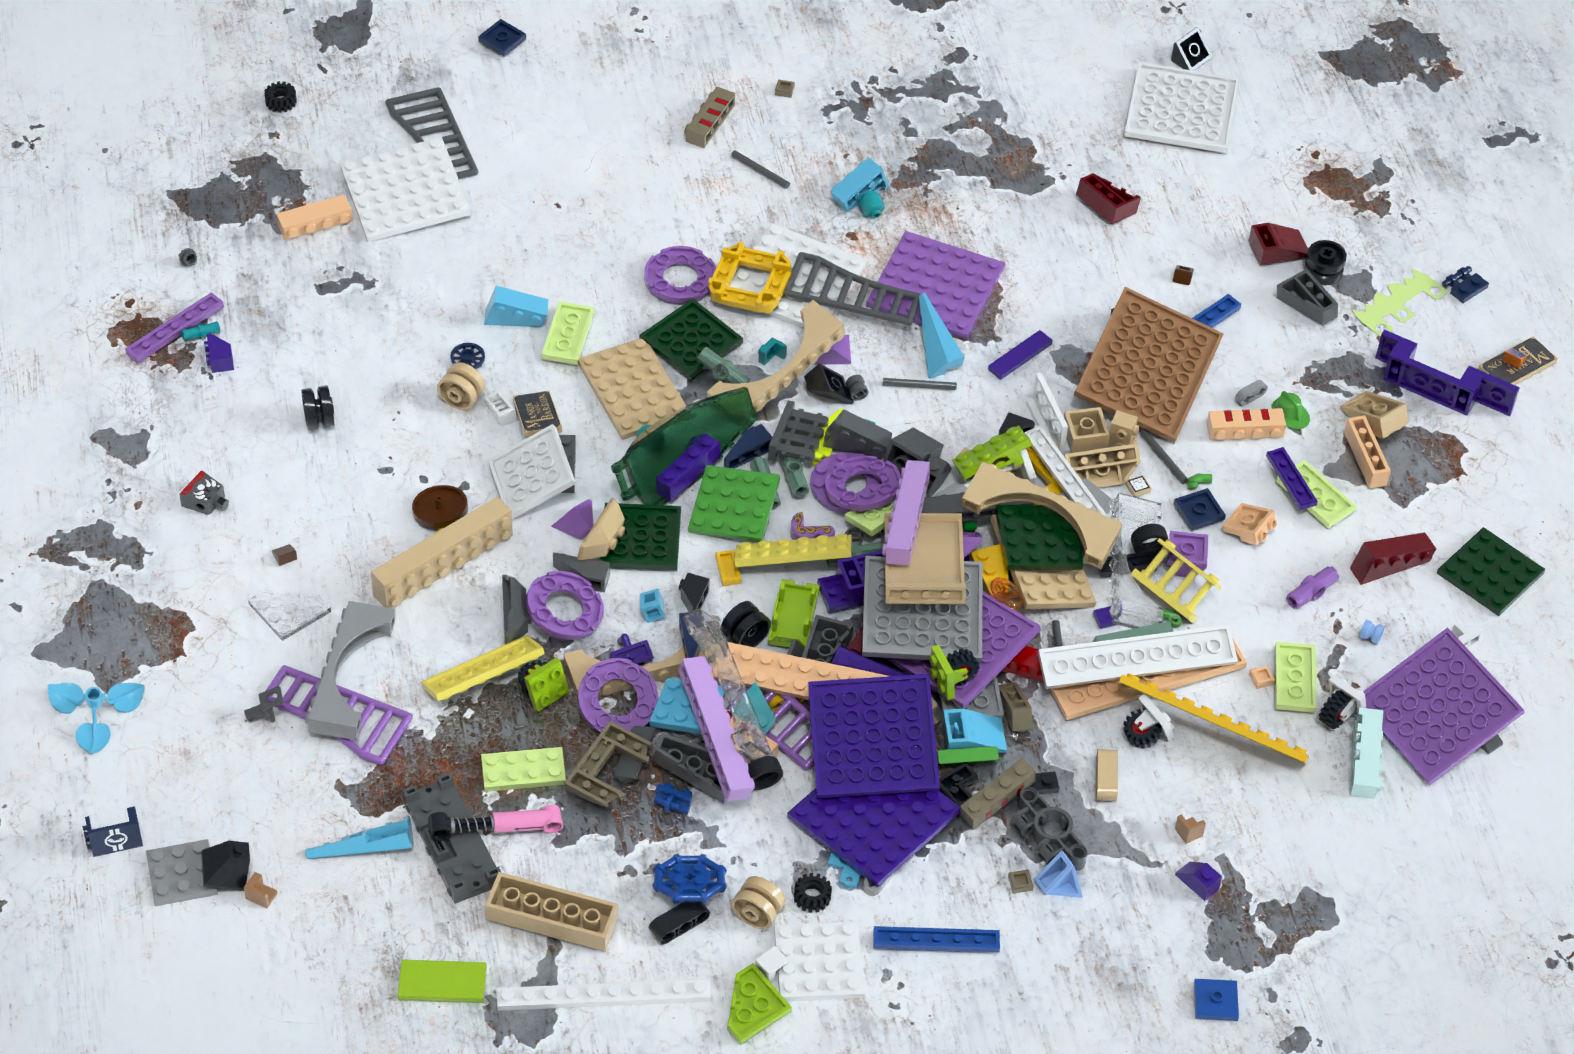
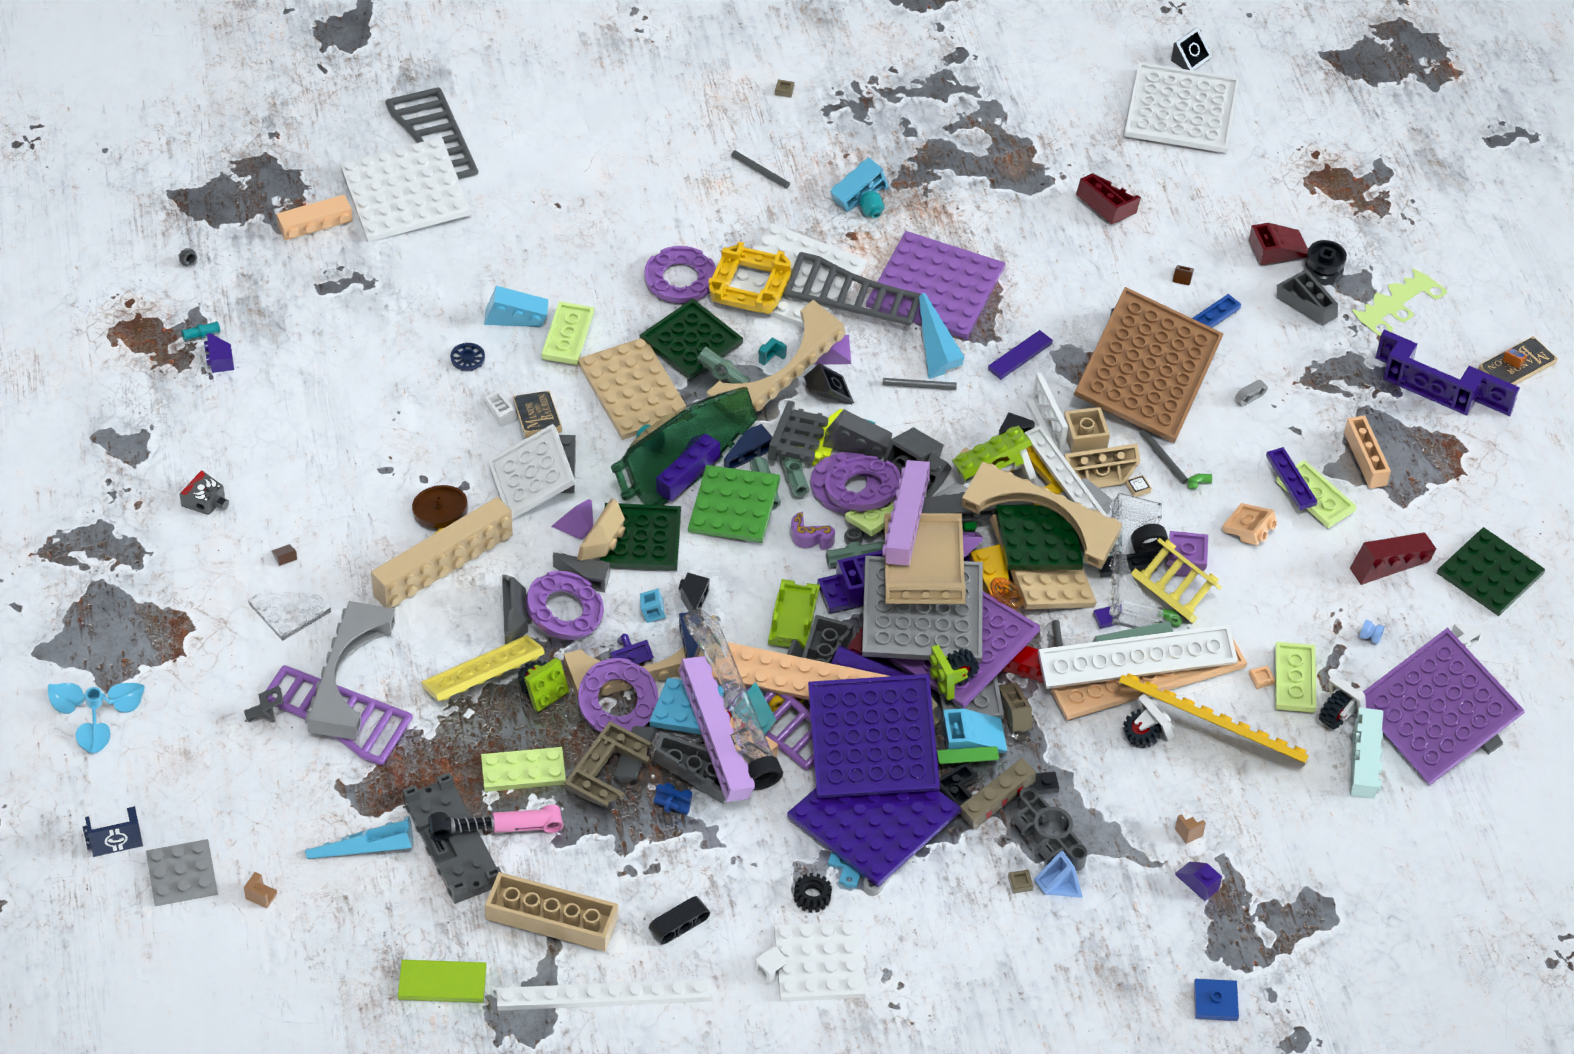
(172, 328): medium lavender plate -> none
(226, 865): black slope -> none
(280, 90): black tyre -> none
(318, 407): black wheel -> none
(461, 386): tan wheel -> none
(502, 37): dark blue plate -> none
(689, 878): blue plate -> none
(710, 117): dark tan brick -> none
(726, 565): yellow tile -> none
(745, 624): black wheel -> none
(754, 1004): lime plate -> none
(758, 902): tan wheel -> none
(793, 550): light yellow plate -> none
(857, 388): dark grey wheel -> none
(936, 939): blue plate -> none
(1107, 775): tan beam -> none
(1123, 429): tan brick -> none
(1199, 509): dark blue plate -> none
(1246, 424): light nougat brick -> none
(1294, 413): bright green piece -> none
(1312, 587): medium lavender piece -> none
(1382, 413): tan slope -> none
(1468, 287): dark blue plate -> none

